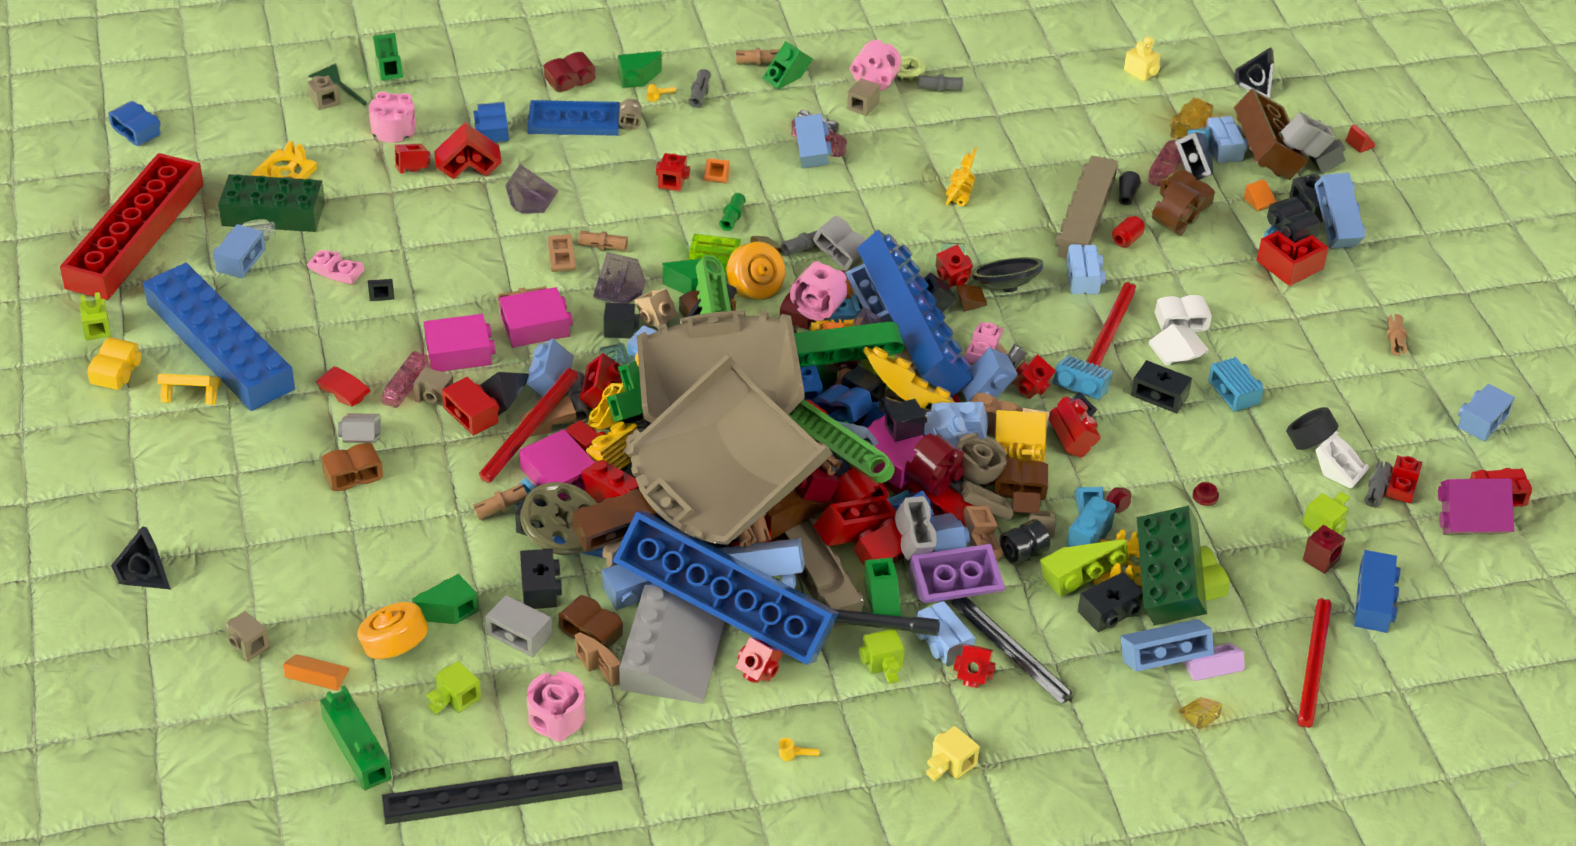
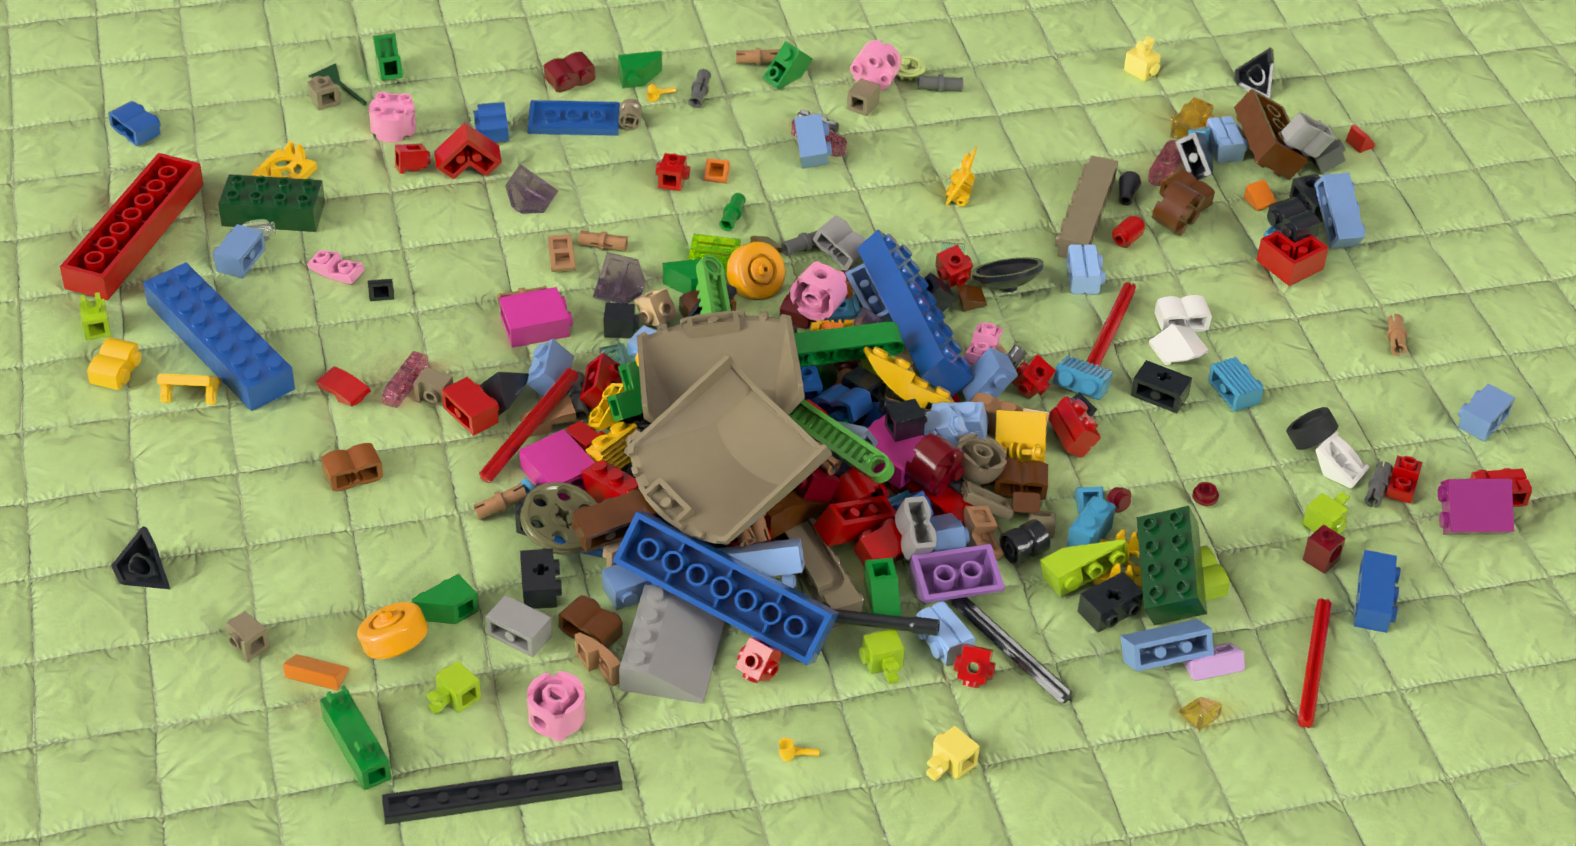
(360, 428): light grey brick -> none
(459, 342): dark pink brick -> none

